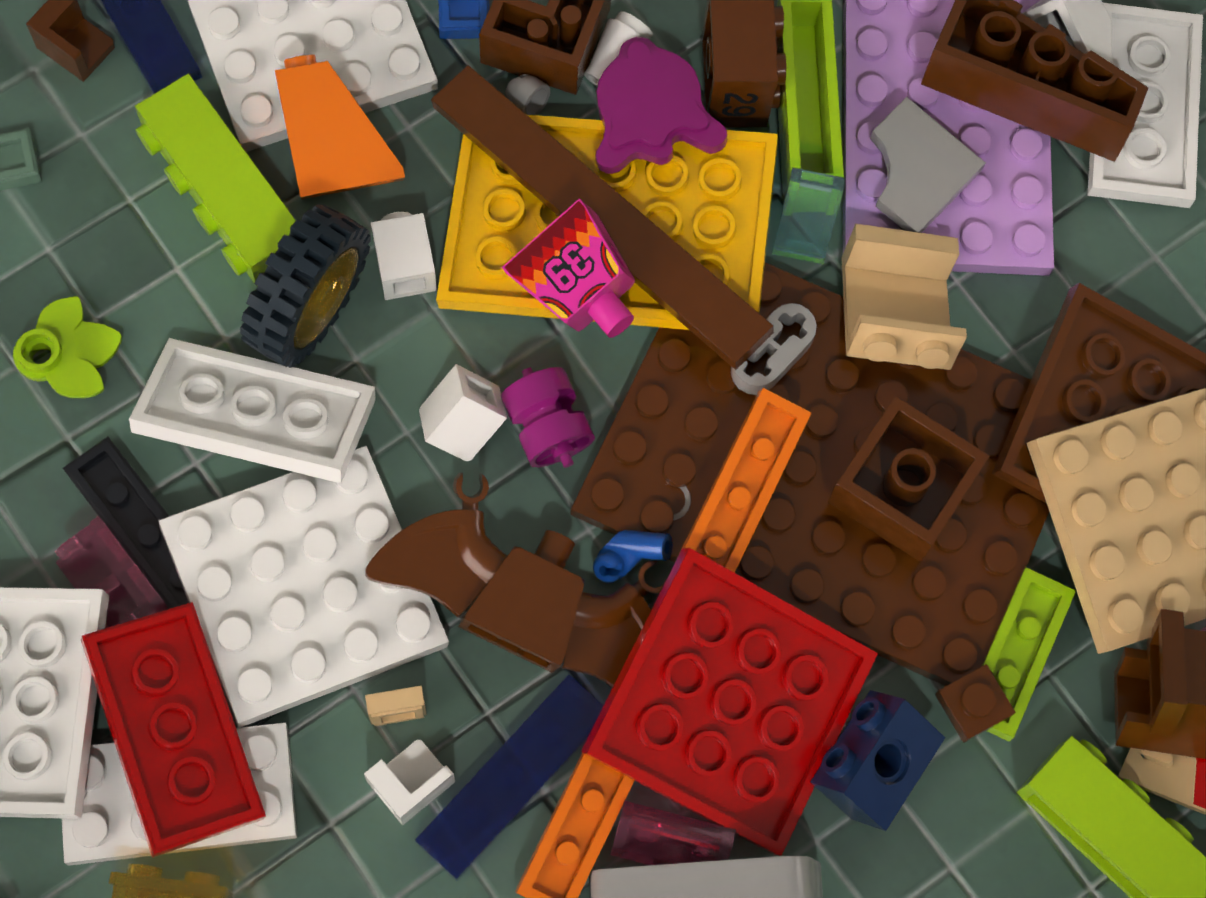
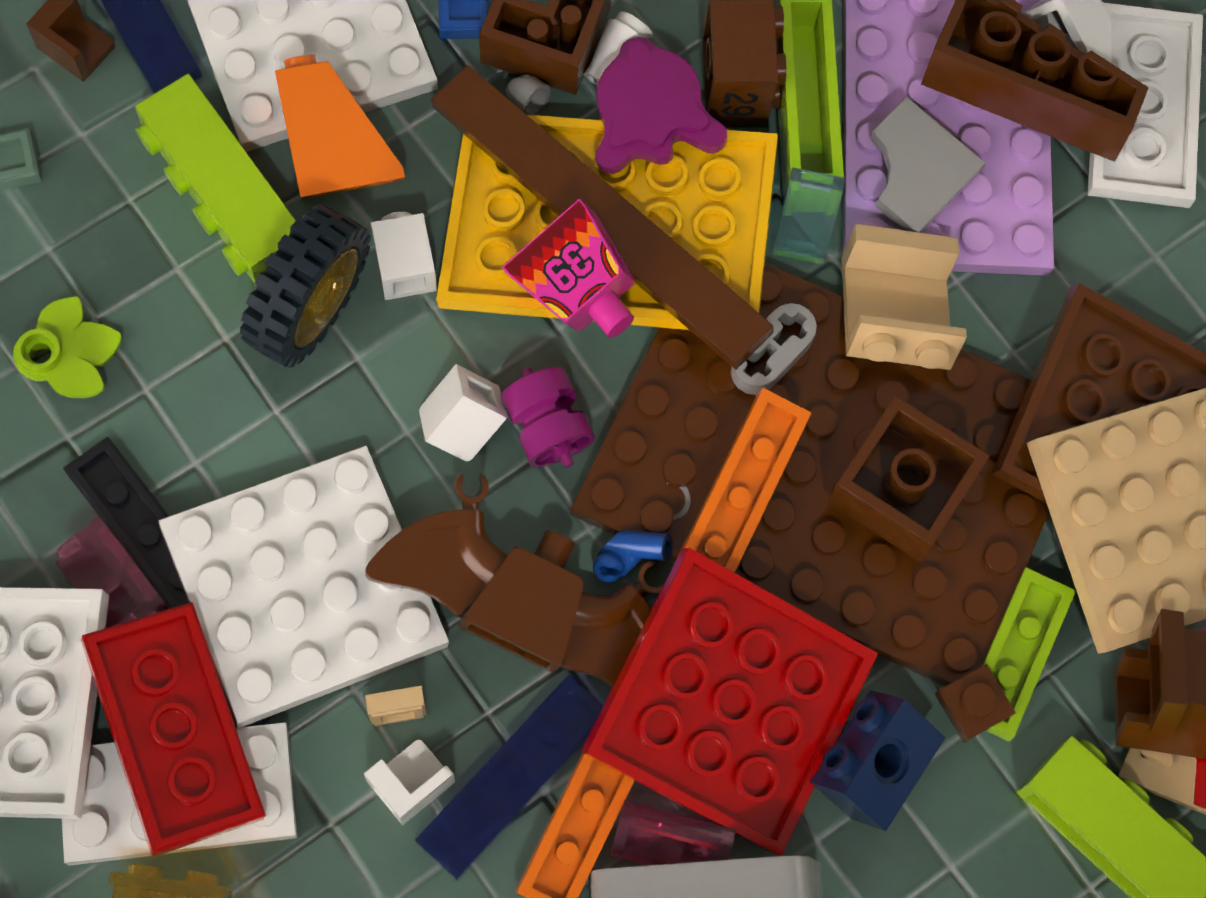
(253, 410): white plate -> none

